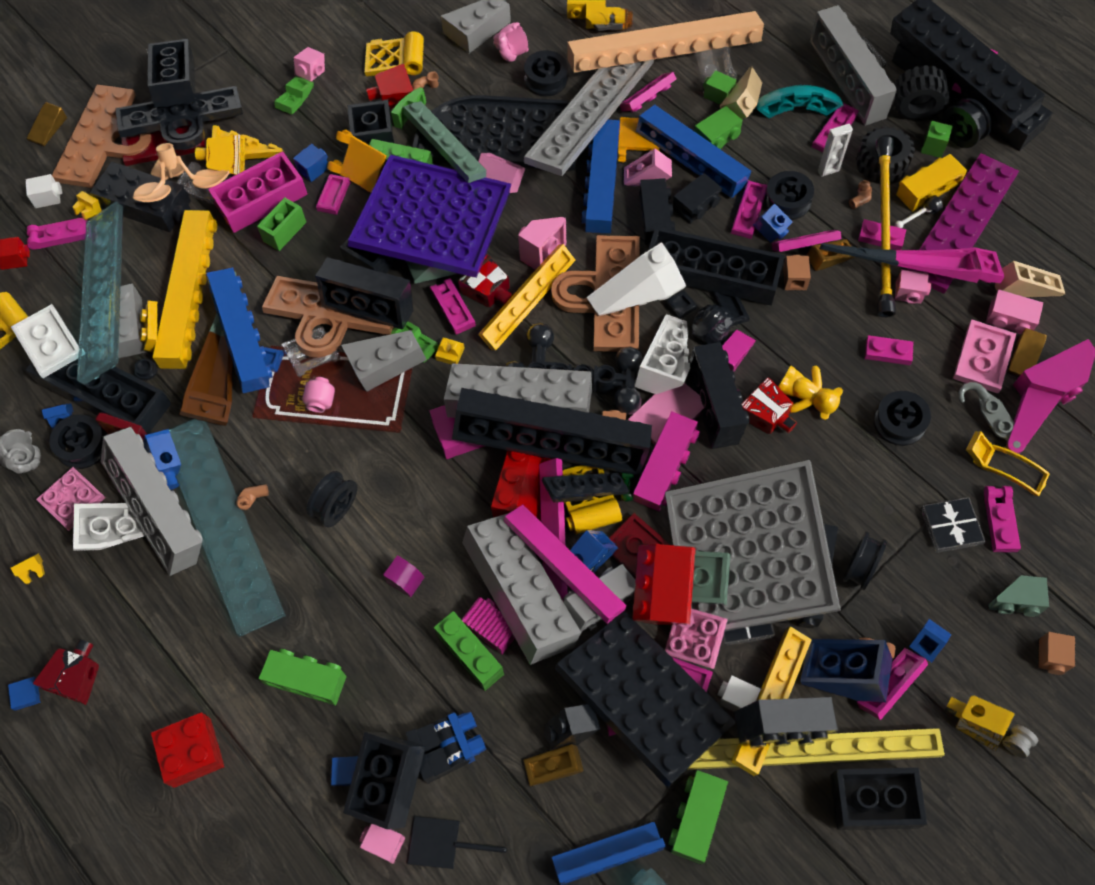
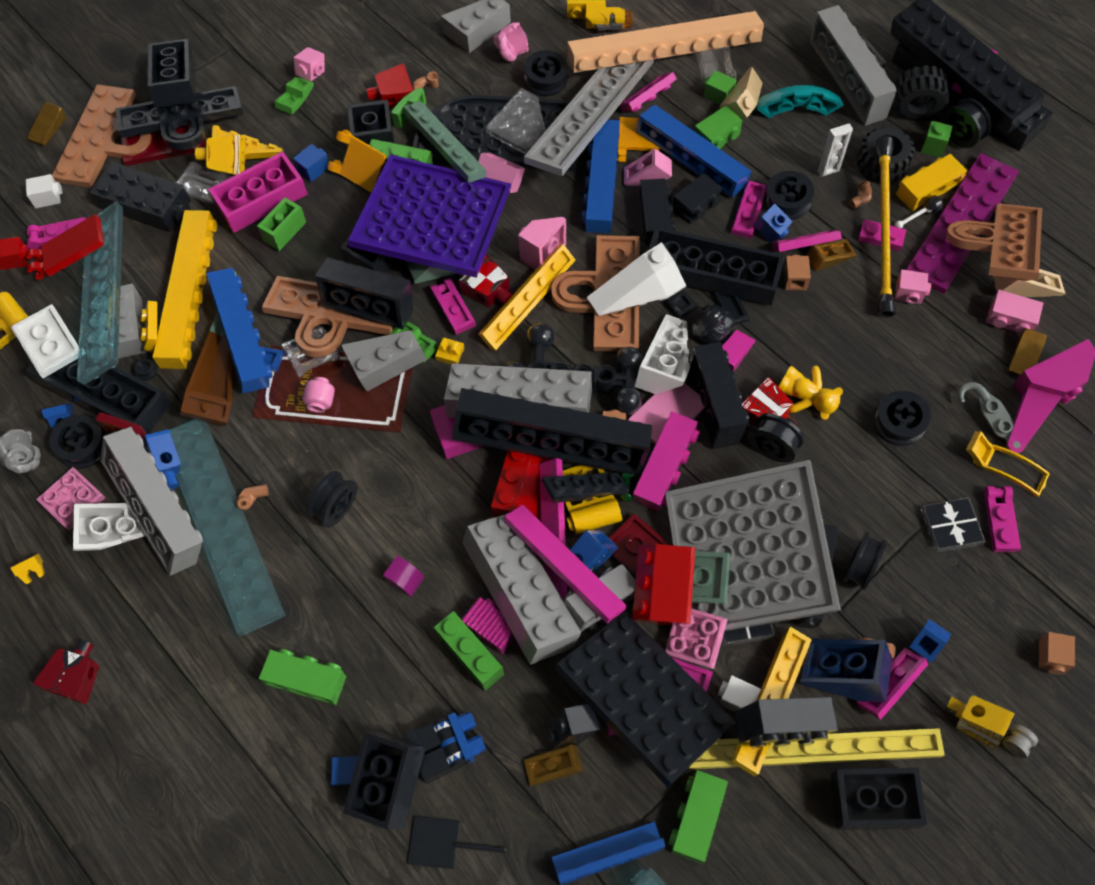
(23, 694): blue tile -> none
(66, 248): none -> red tile
(86, 205): yellow tile -> none
(170, 166): light nougat plant -> none
(187, 750): red brick -> none
(333, 194): dark pink tile -> none
(381, 842): bright pink brick -> none
(409, 54): yellow piece -> none
(519, 122): none -> clear plate
(775, 437): none -> black wheel
(841, 116): dark pink tile -> none
(889, 350): dark pink plate -> none
(962, 264): dark pink plate -> none
(984, 355): bright pink plate -> none
(1011, 239): none -> nougat plate
(1024, 595): sand green slope -> none

